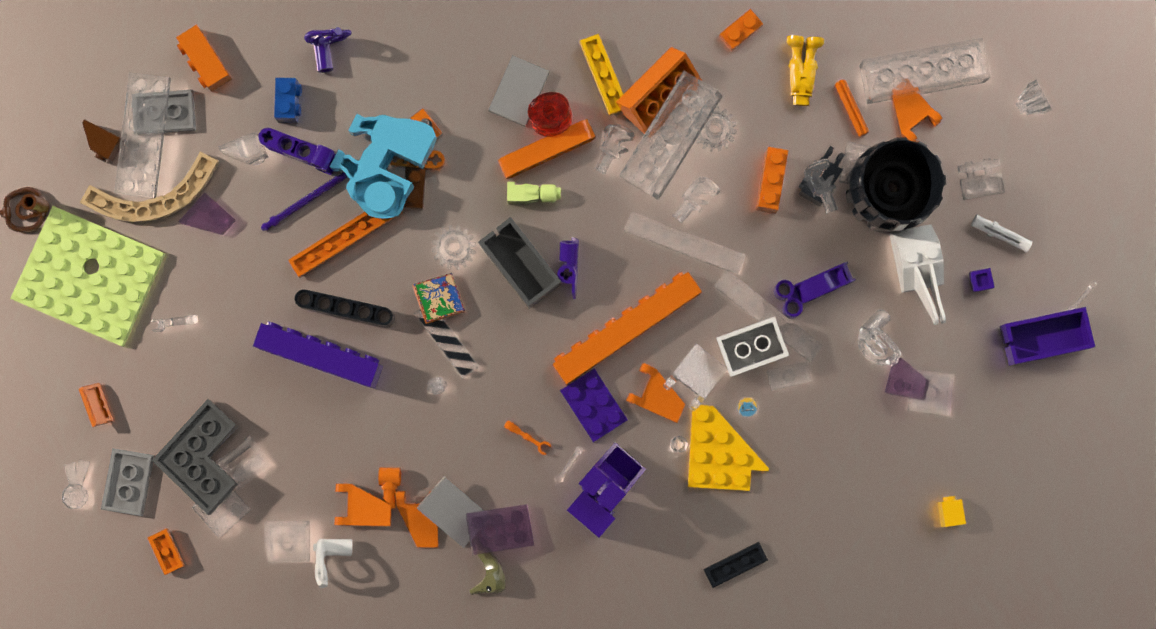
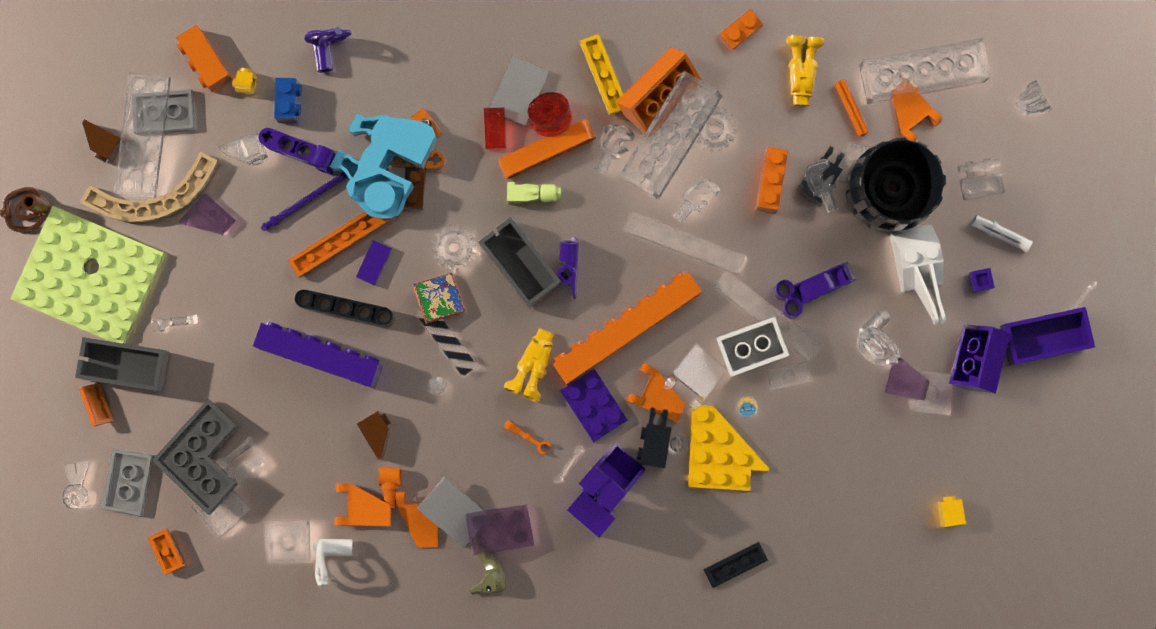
(122, 364): none -> dark grey piece
(245, 81): none -> yellow plate
(374, 263): none -> dark purple tile
(376, 432): none -> reddish brown slope
(495, 128): none -> clear red plate
(534, 361): none -> yellow piece
(655, 442): none -> black hinge
(979, 358): none -> dark purple brick

